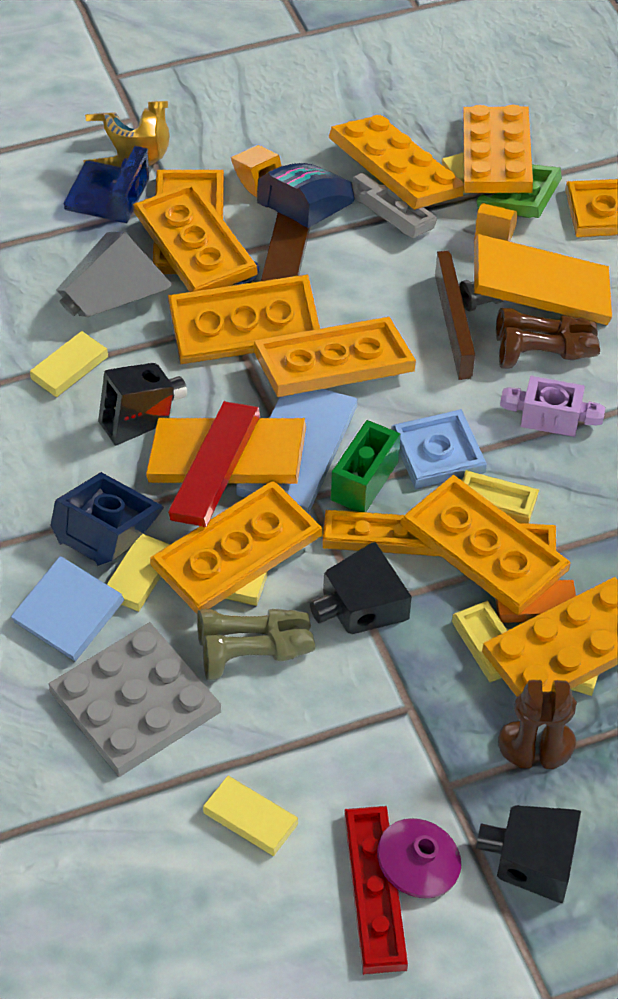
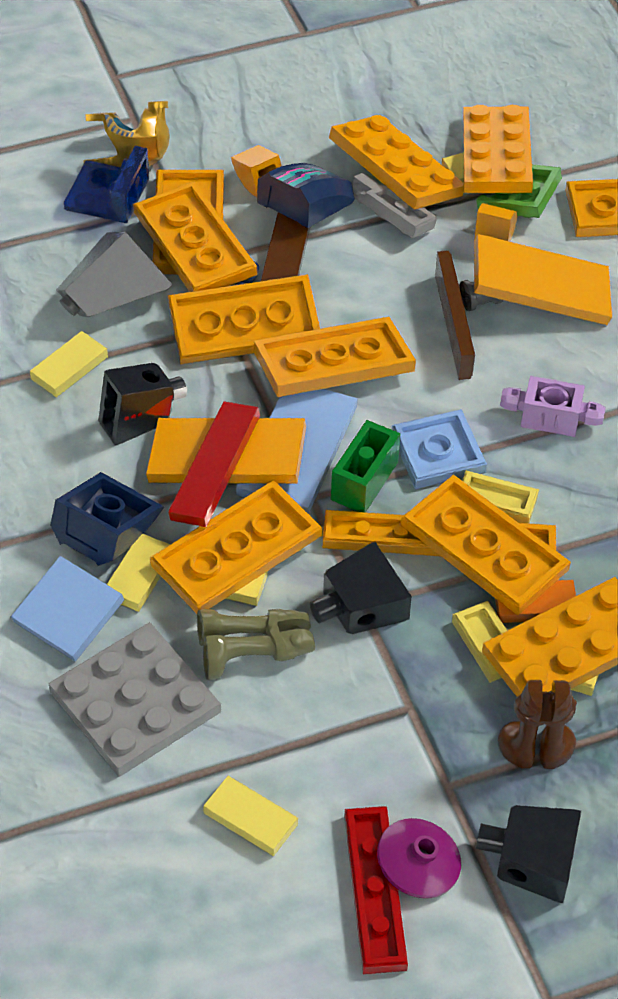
(568, 336): reddish brown piece -> none

